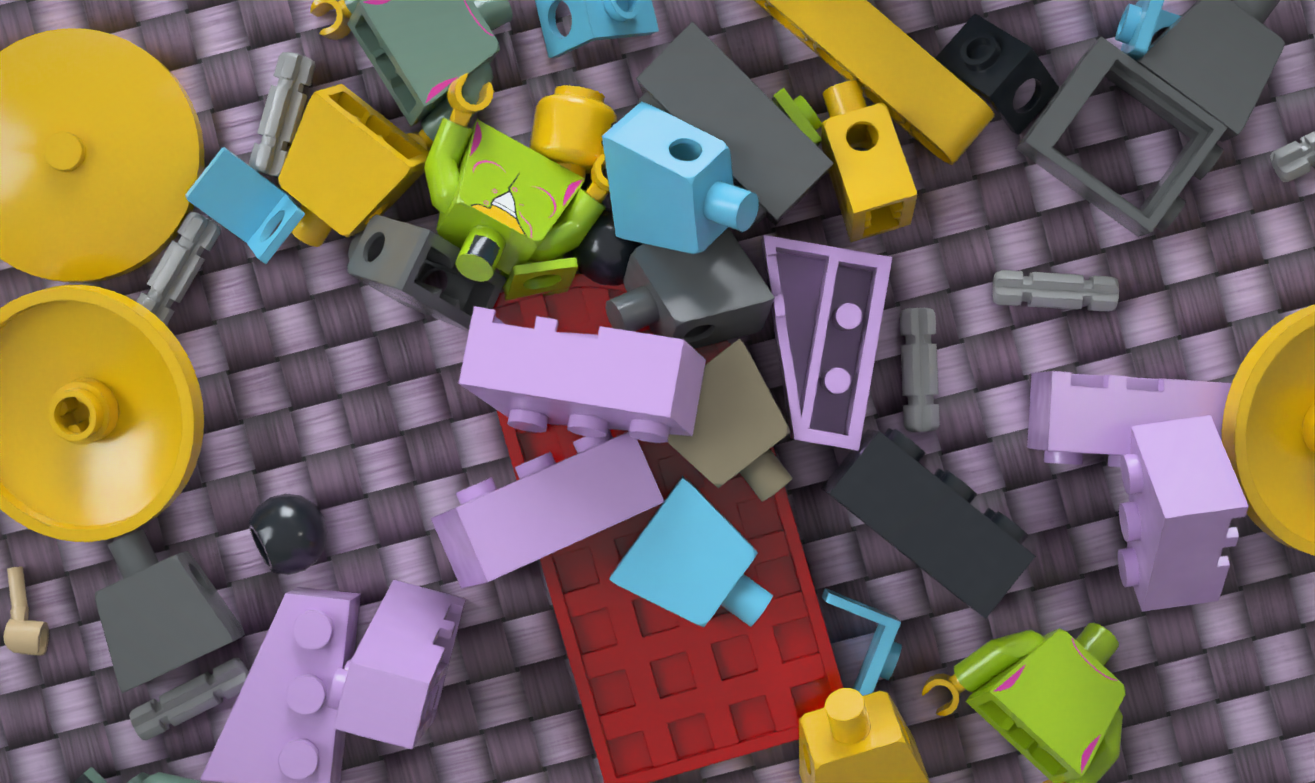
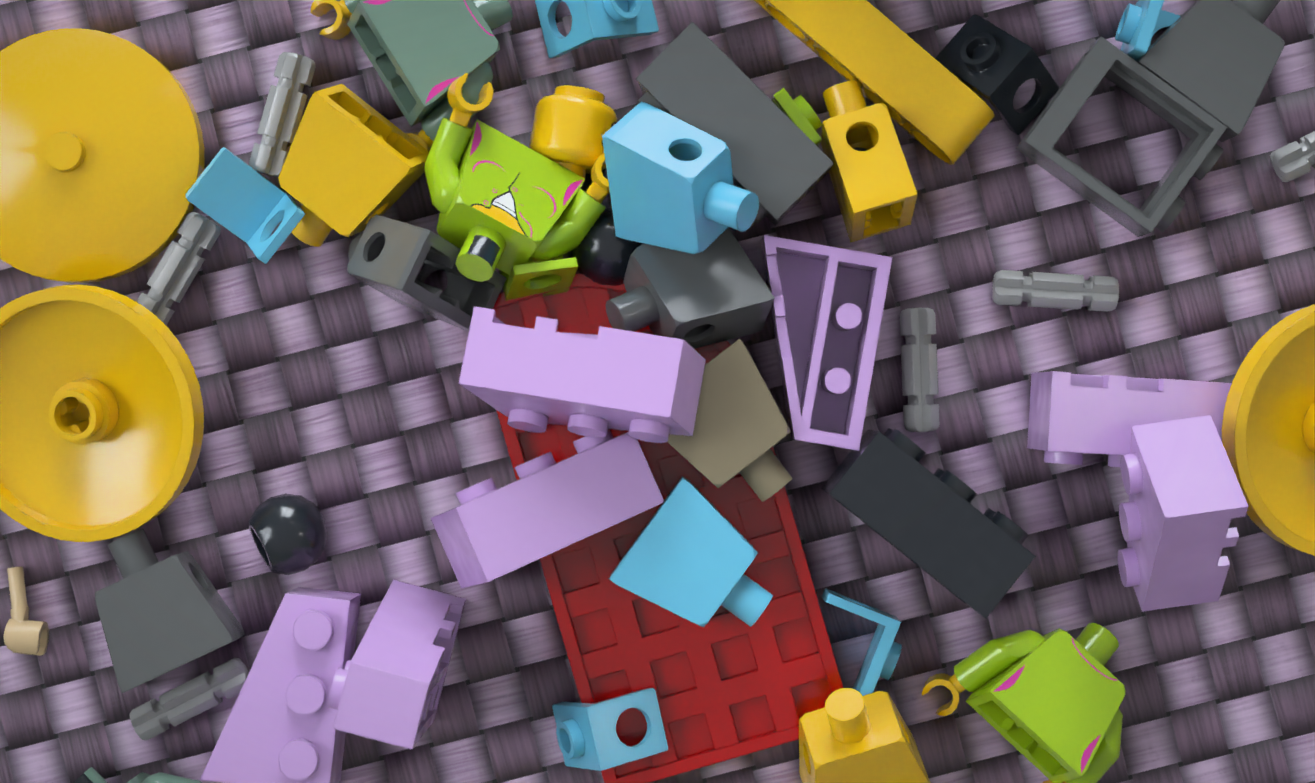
(589, 731): none -> medium azure bracket

